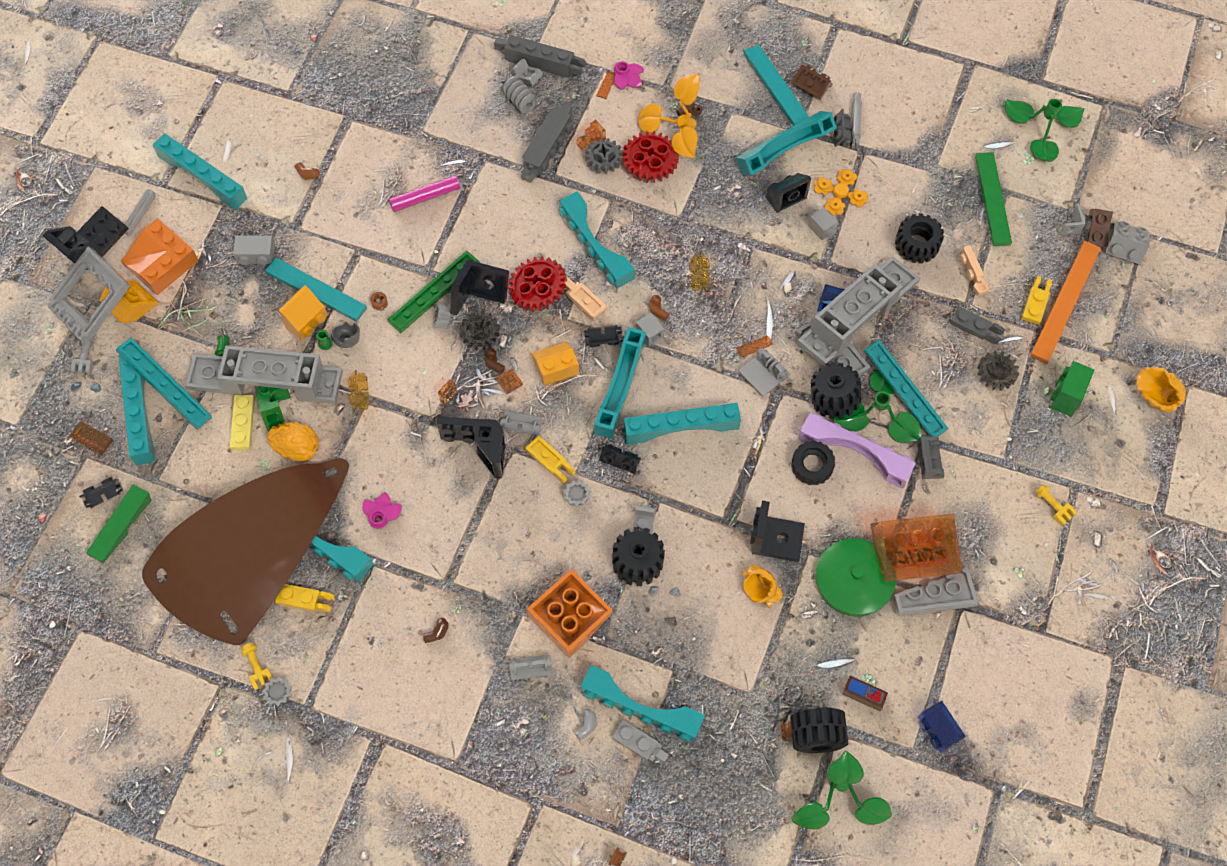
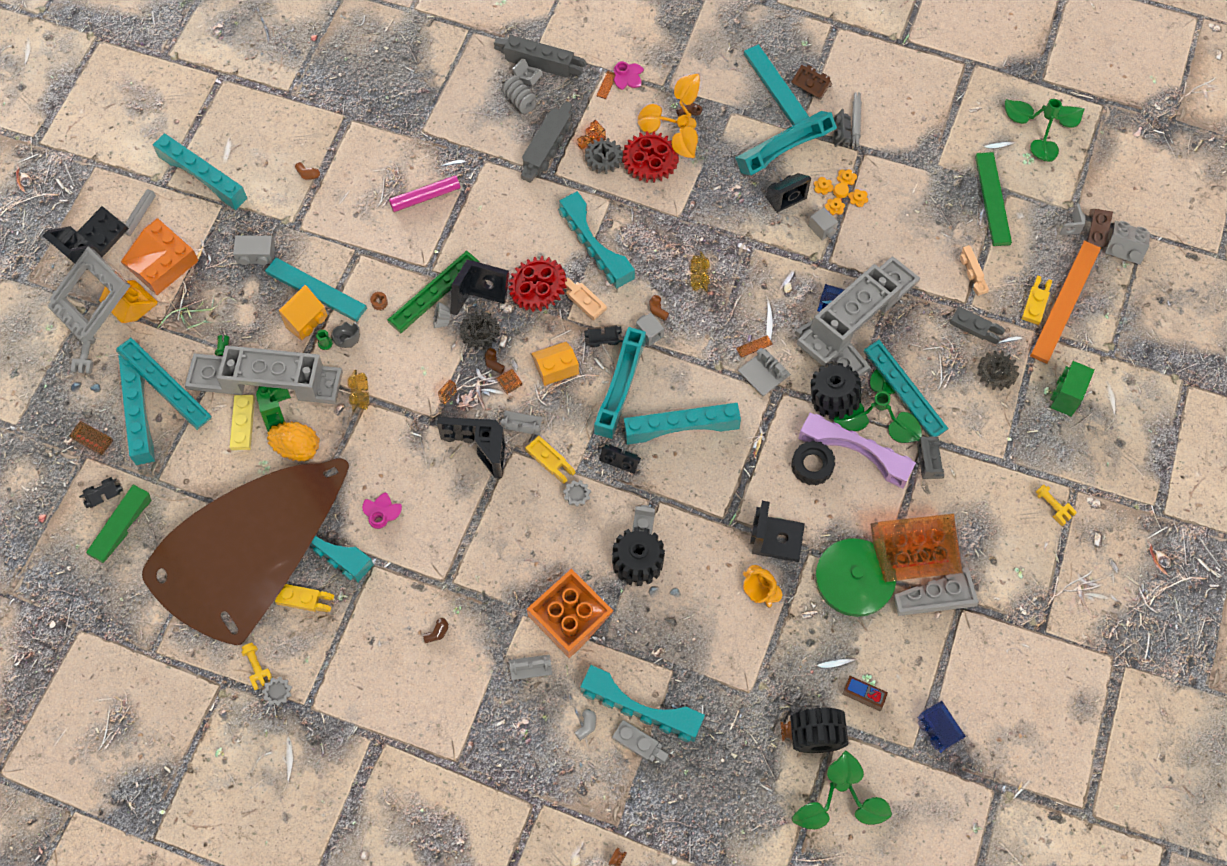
(924, 227): black tyre -> none
(1161, 388): light orange piece -> none

